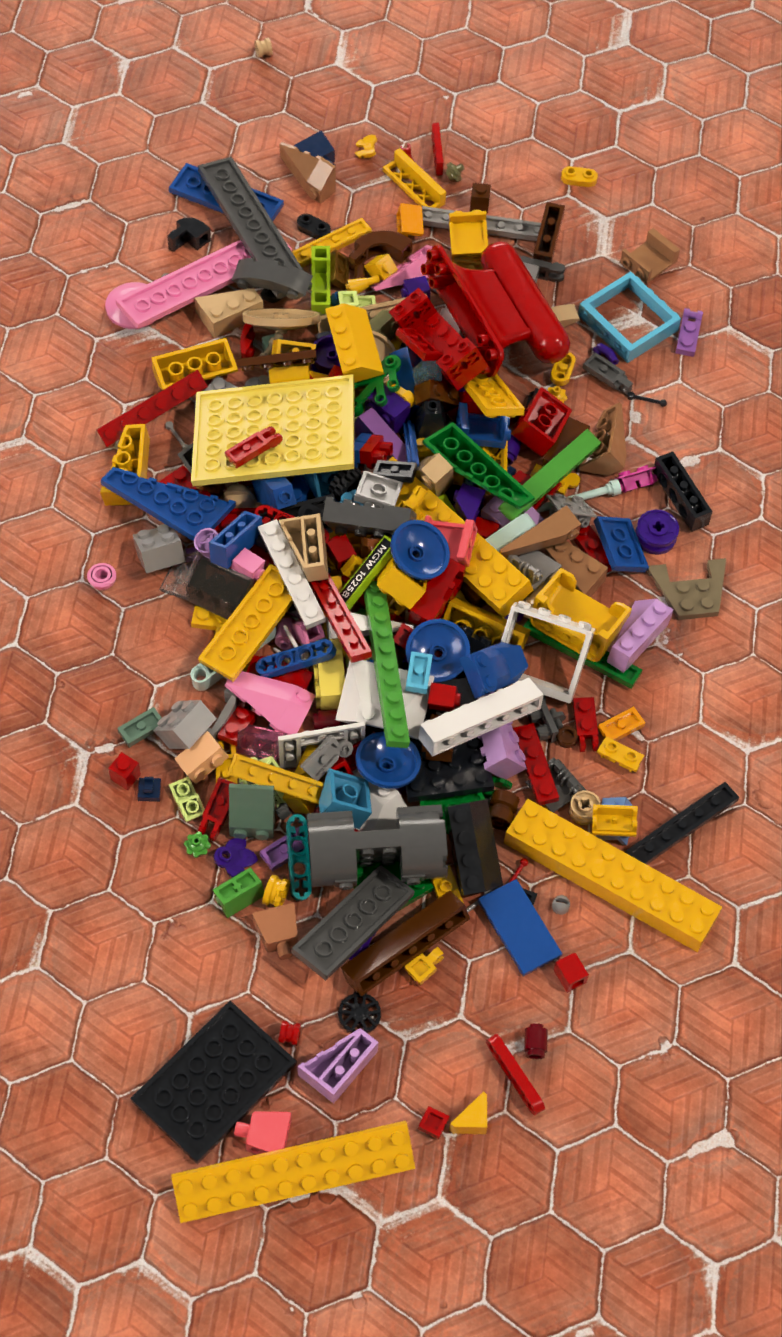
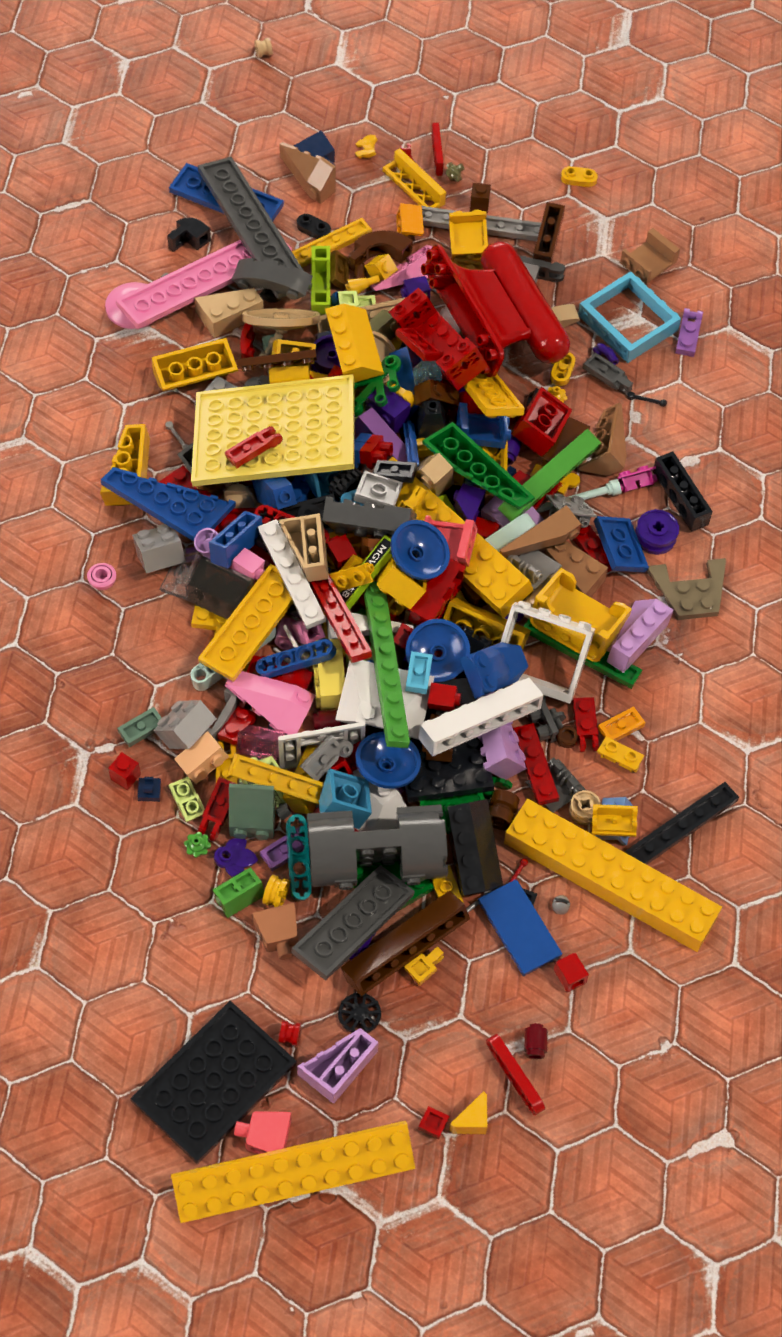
(153, 406): red plate -> none
(353, 576): none -> yellow hinge

